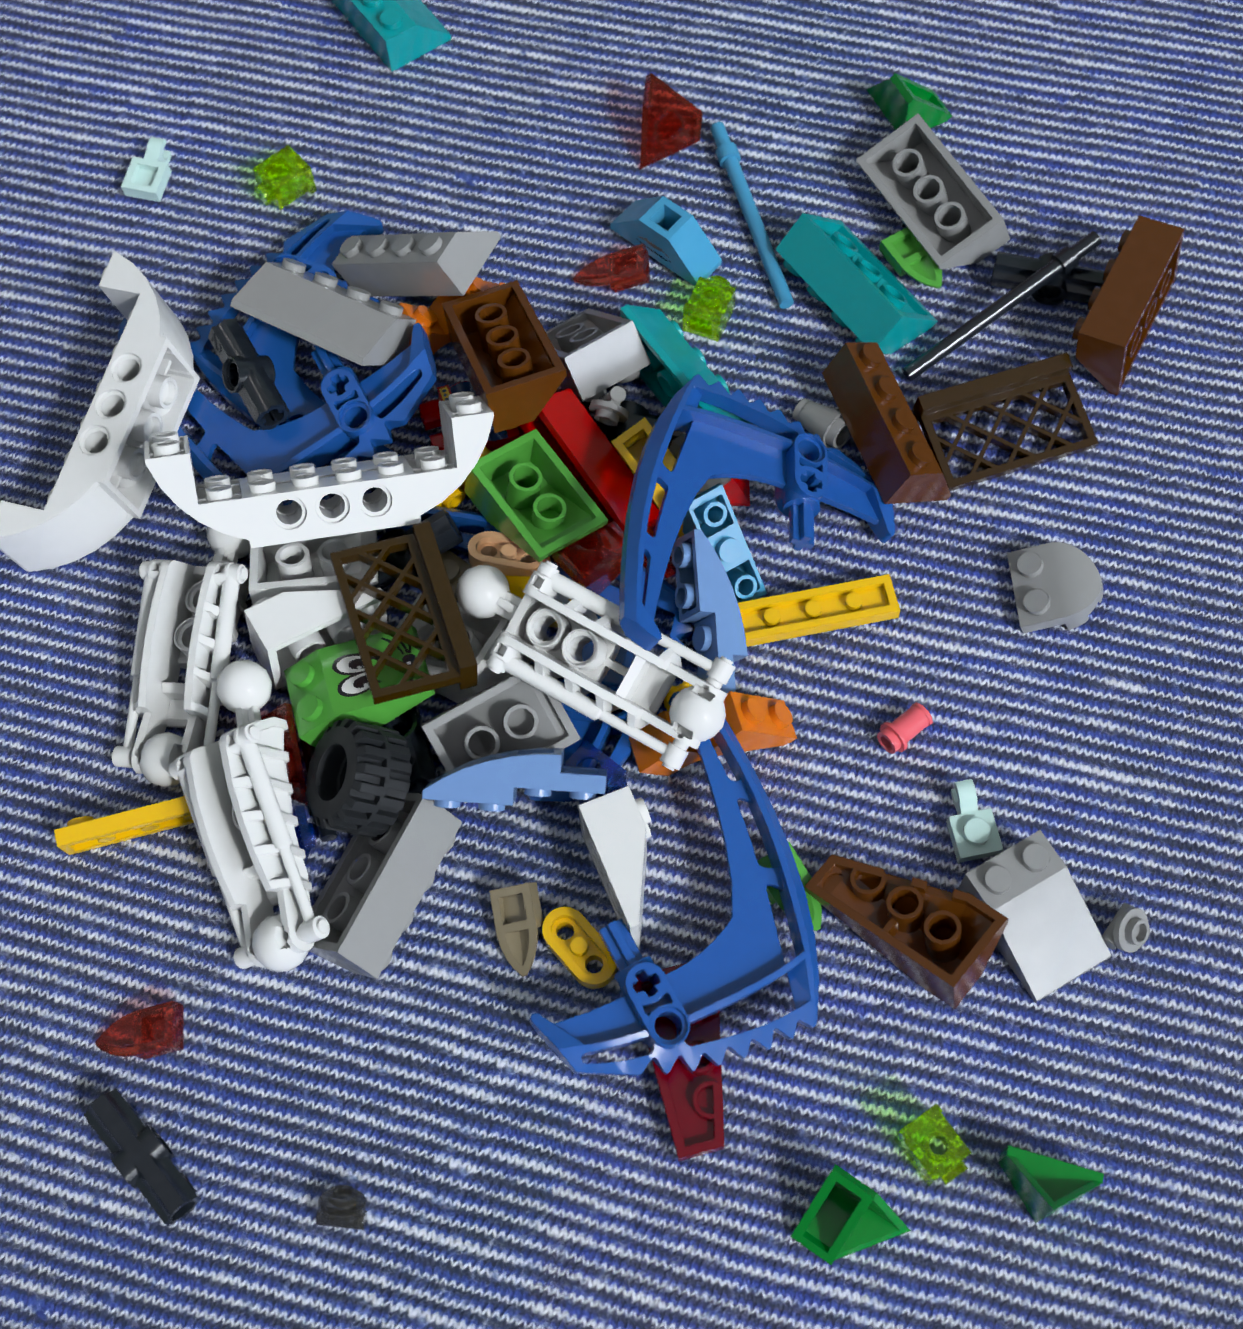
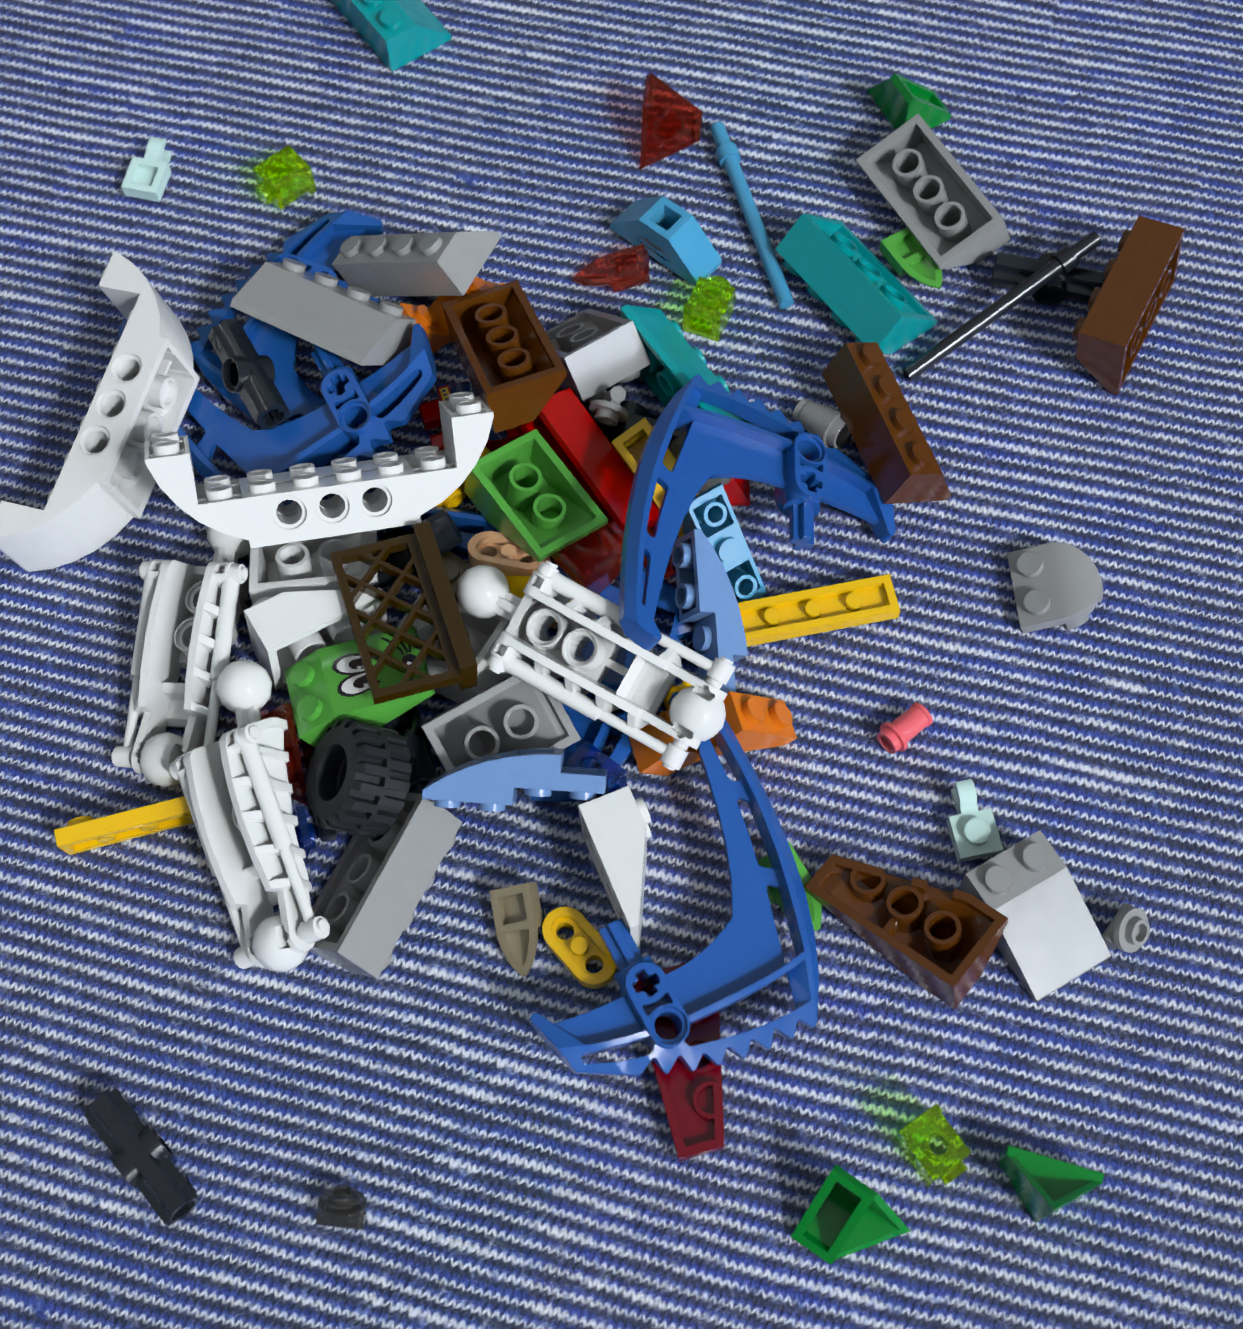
(145, 1032): clear red plate -> none
(999, 389): dark brown fence -> none

